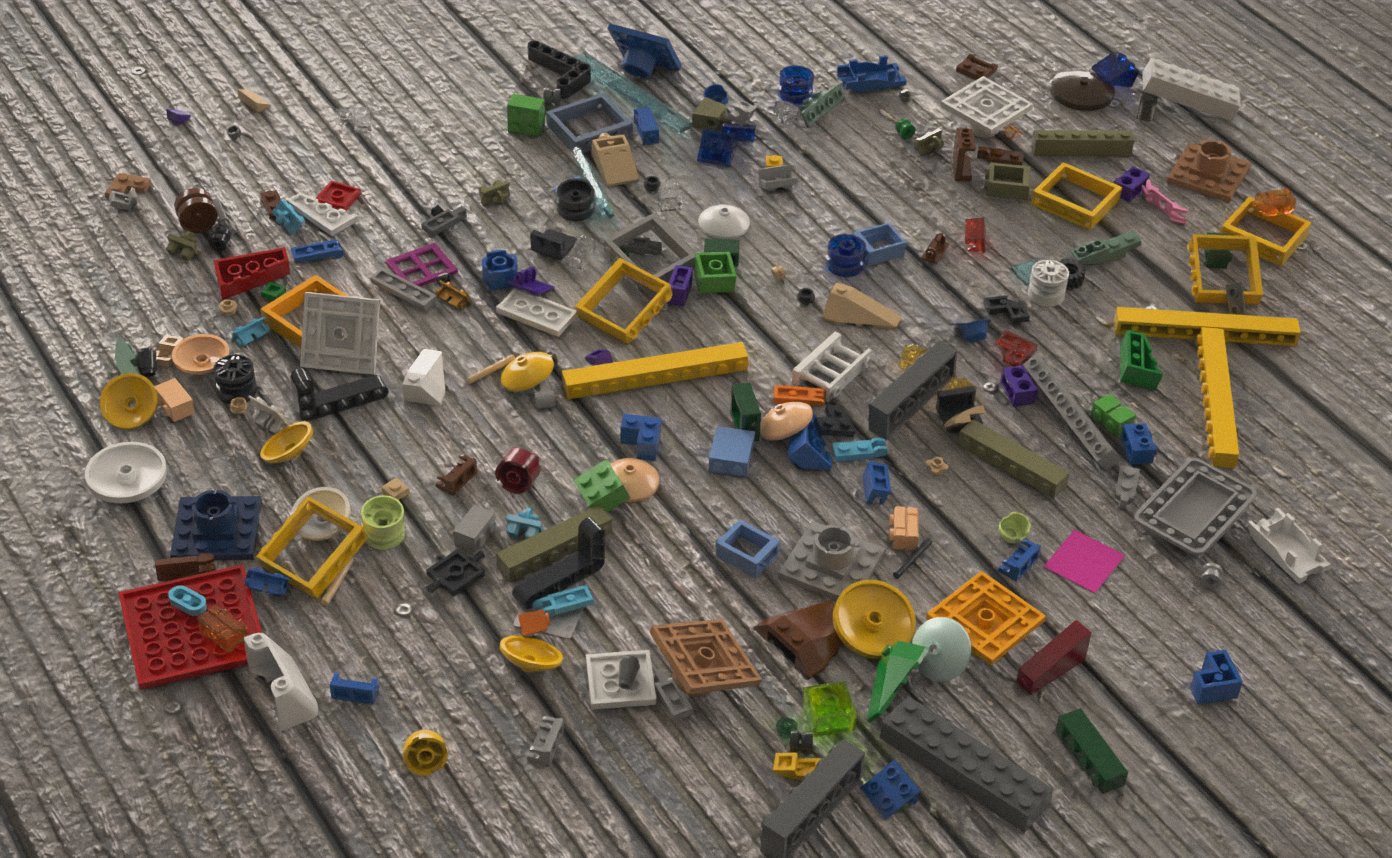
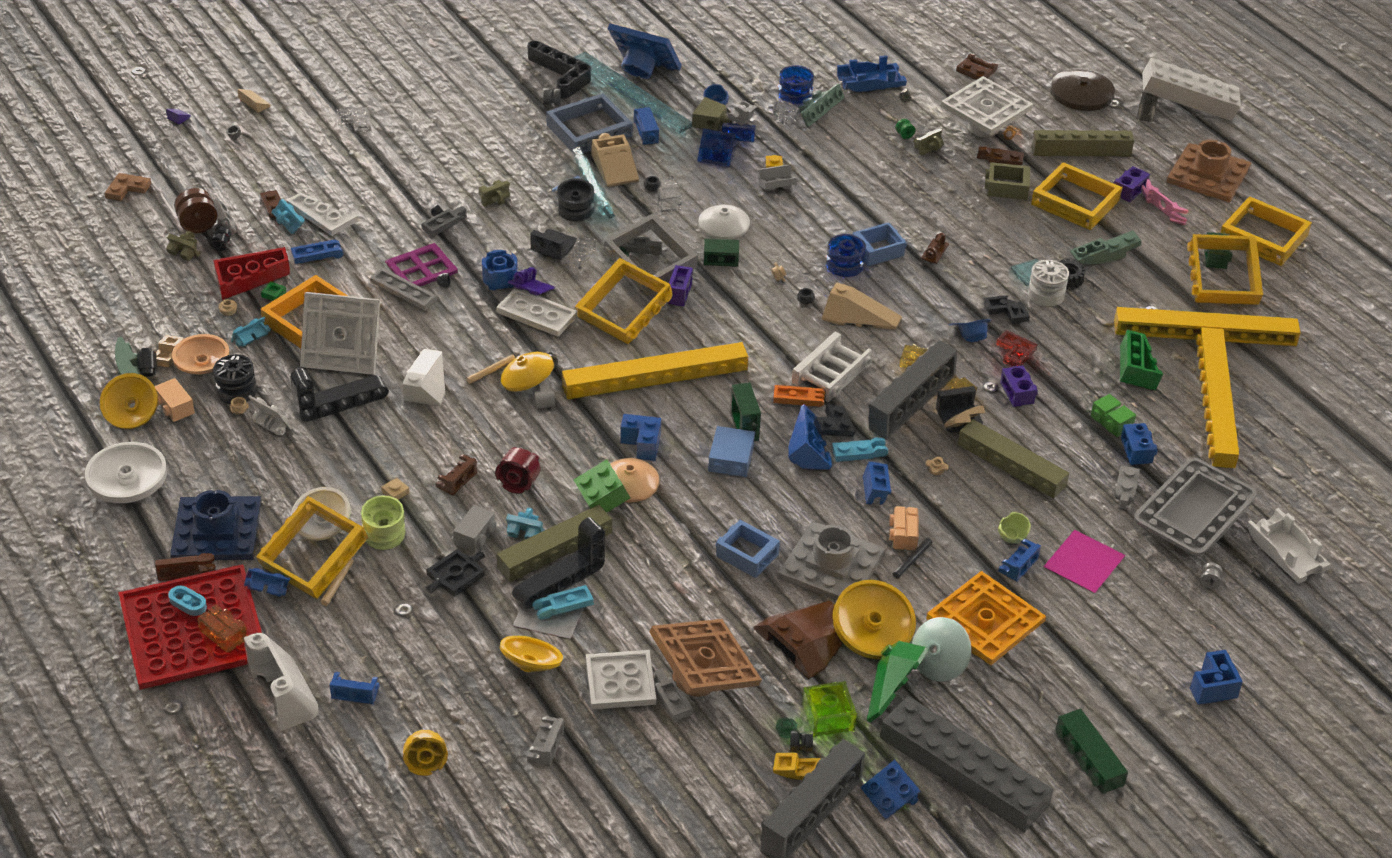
(123, 201): light grey bracket -> none
(287, 443): yellow dish -> none
(339, 195): red tile -> none
(448, 291): pearl gold hinge -> none
(526, 115): bright green brick -> none
(533, 622): orange brick -> none
(599, 357): dark purple slope -> none
(628, 670): dark grey cone -> none
(714, 272): bright green brick -> none
(785, 420): light nougat dish -> none
(963, 142): reddish brown panel -> none
(975, 234): clear red hinge -> none
(1055, 658): dark red slope -> none
(1072, 412): light grey brick -> none
(1116, 70): clear blue slope -> none
(1236, 299): dark grey hinge -> none
(1274, 202): clear orange brick -> none

